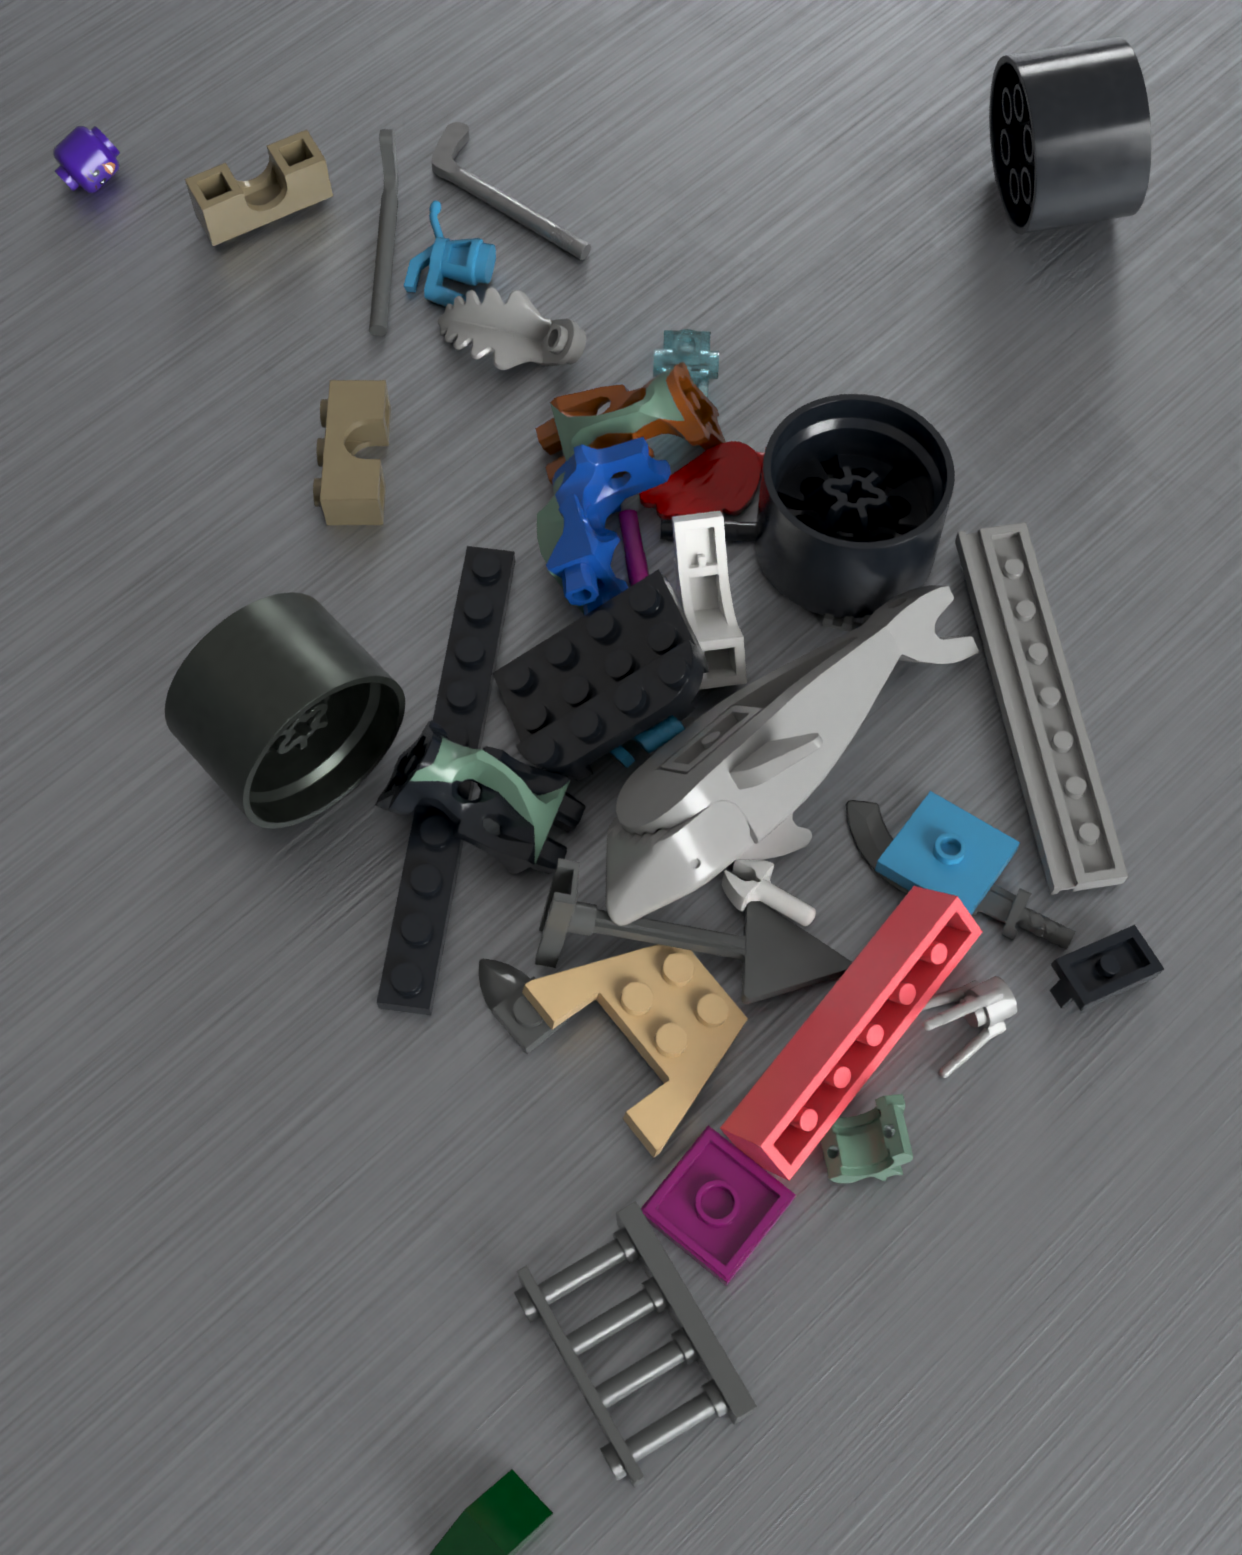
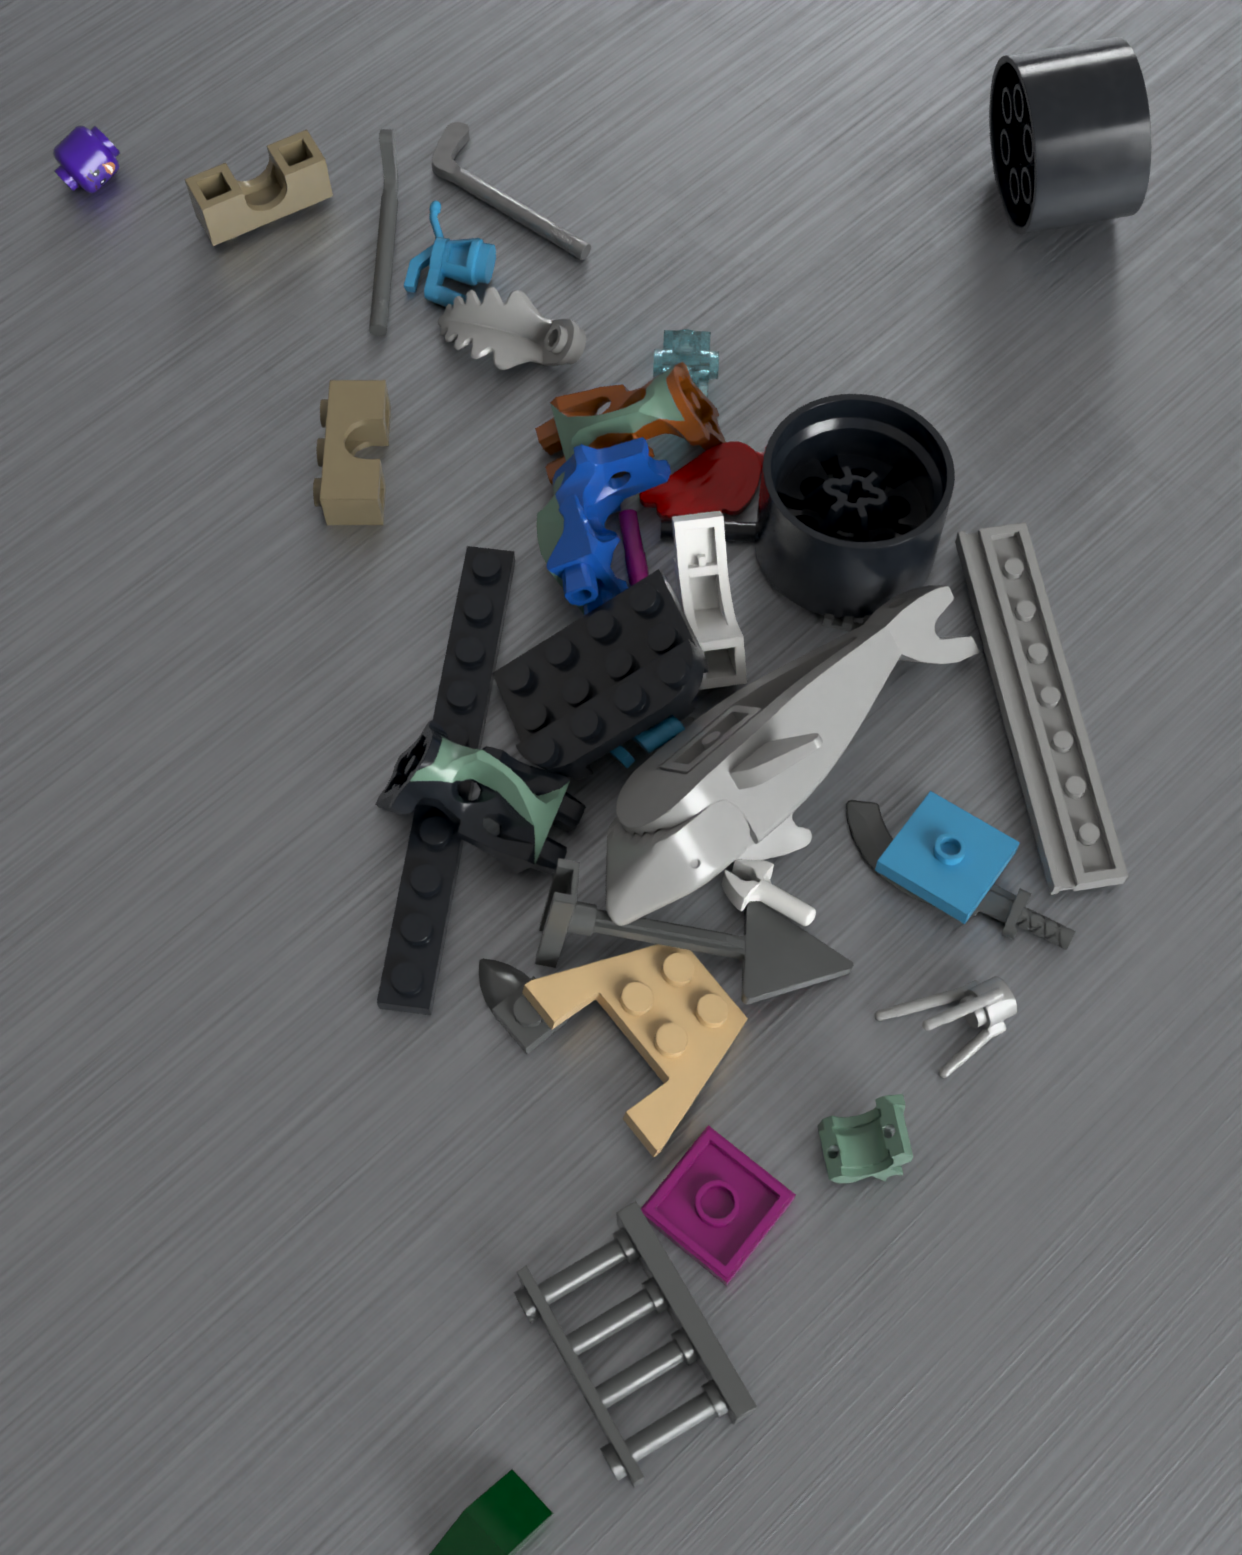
(284, 709): pearl dark grey wheel -> none
(851, 1031): coral brick -> none
(1104, 969): black plate -> none

